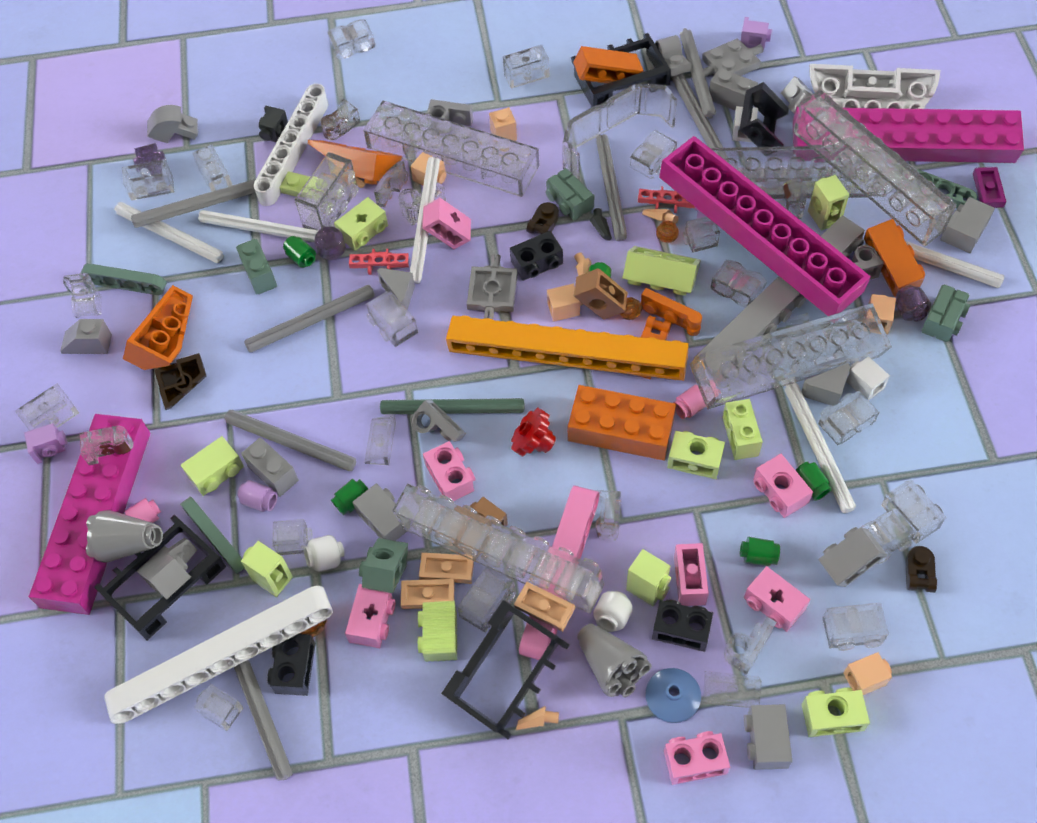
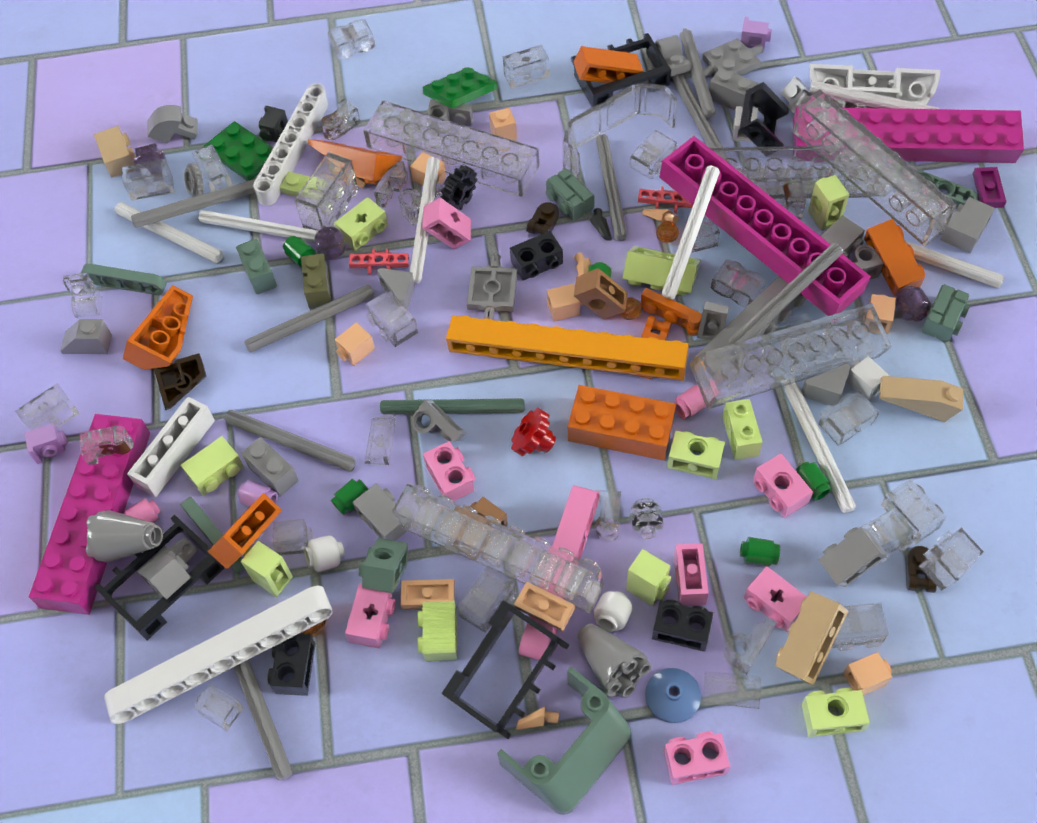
(115, 150): none -> tan brick
(171, 447): none -> white brick
(193, 180): none -> light grey gear
(241, 150): none -> green plate
(245, 531): none -> orange brick
(316, 280): none -> olive piece
(354, 344): none -> light nougat brick
(446, 567): light nougat plate -> none
(459, 87): none -> green plate
(459, 187): none -> black gear
(568, 781): none -> sand green windscreen
(646, 518): none -> clear head
(690, 232): none -> white axle
(712, 320): none -> light grey plate
(768, 736): light grey brick -> none
(782, 299): none -> light grey axle
(811, 637): none -> tan brick
(865, 98): none -> white axle
(924, 396): none -> tan slope
(951, 558): none -> clear brick

